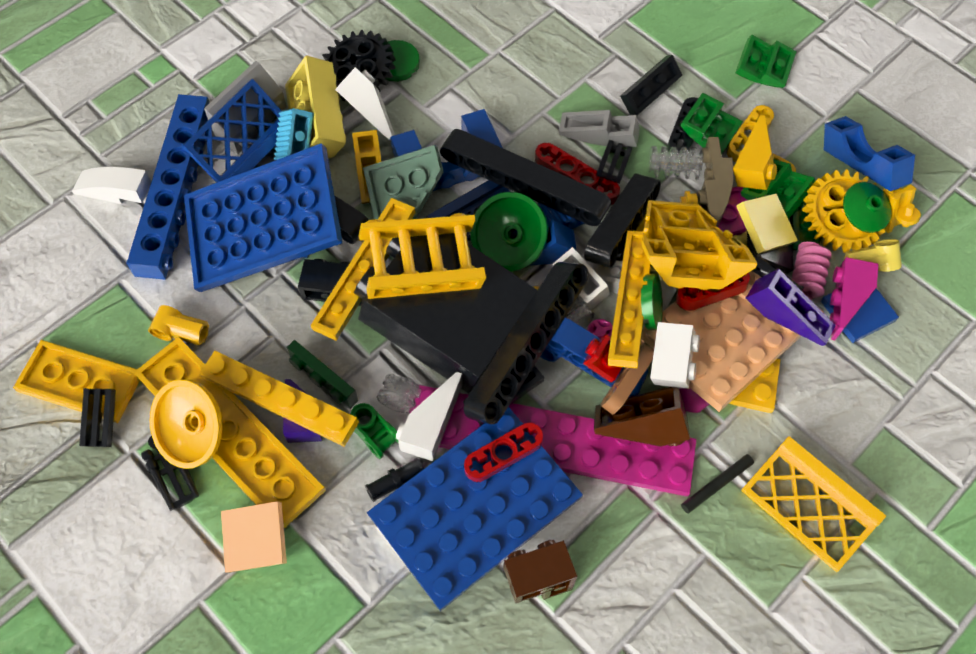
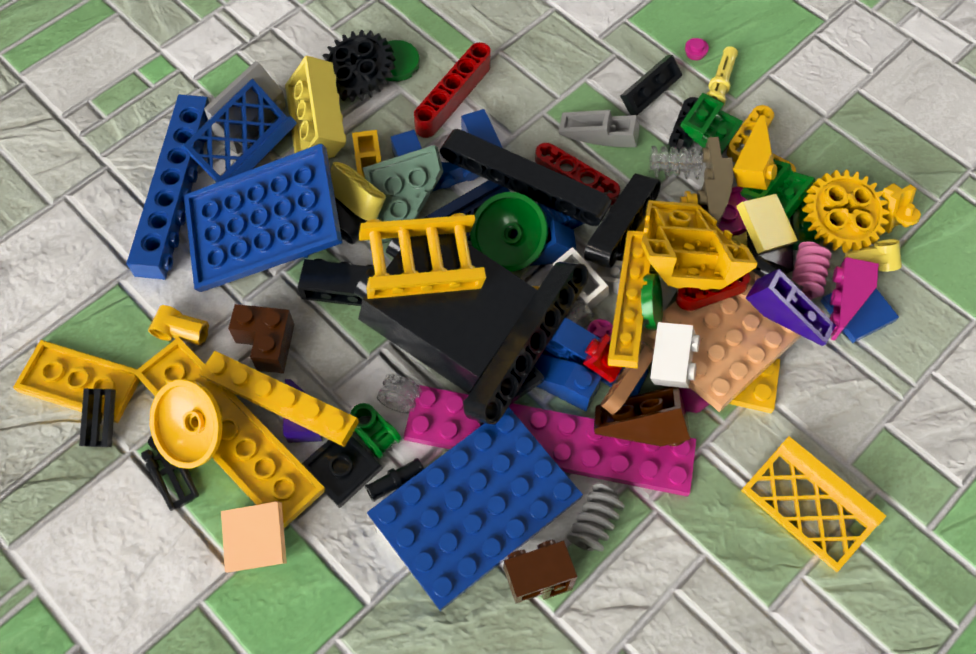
(113, 184): white slope -> none
(268, 332): none -> reddish brown brick
(293, 132): medium azure brick -> none
(321, 375): dark green plate -> none
(342, 300): yellow plate -> none
(342, 469): none -> black tile
(356, 192): none -> light yellow beam
(366, 98): white slope -> none
(429, 420): white slope -> none
(452, 90): none -> red beam
(480, 454): red beam -> none
(568, 381): none -> blue slope
(595, 518): none -> light grey piece
(618, 150): black tile -> none
(696, 48): none -> dark pink plate
(717, 483): pearl dark grey bar -> none
(720, 83): none -> light yellow pin
(766, 63): green slope -> none
(867, 207): green dish -> none
(888, 168): blue arch -> none

